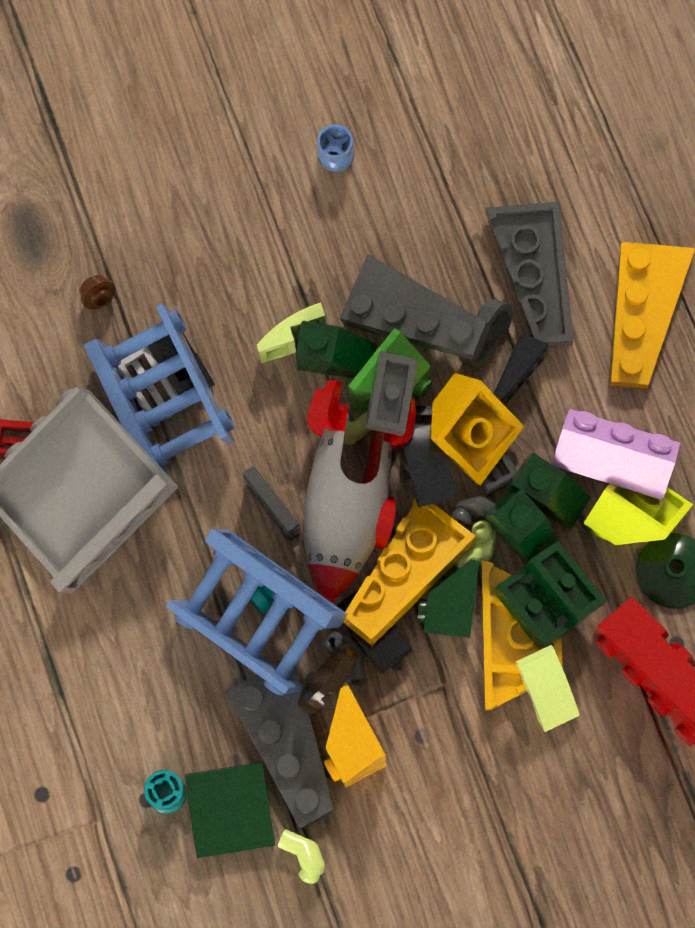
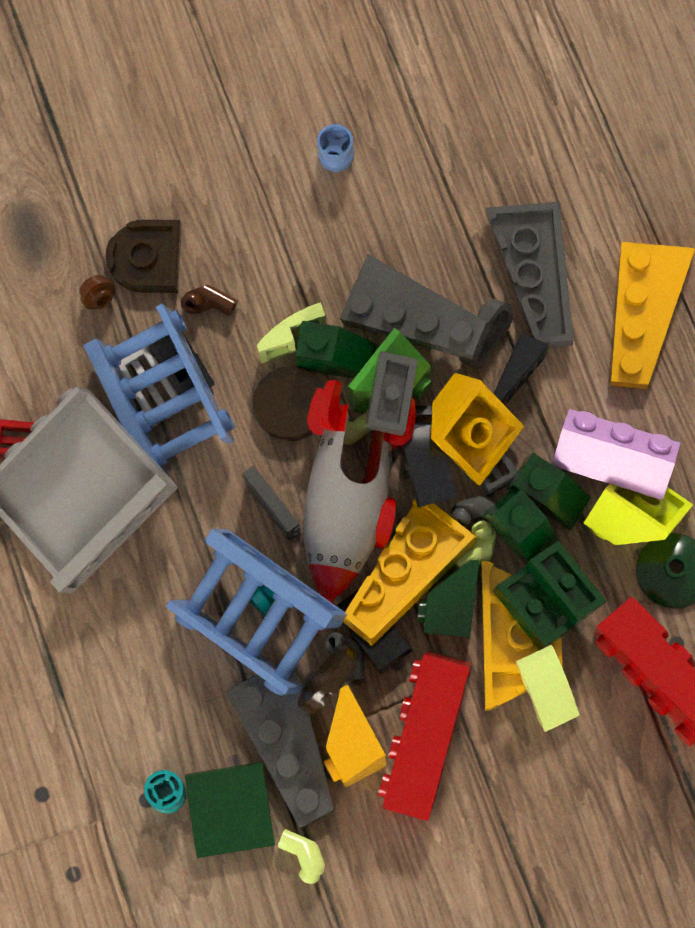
(146, 256): none -> dark brown tile
(208, 298): none -> reddish brown arm
(284, 402): none -> dark brown tile
(426, 734): none -> red wedge

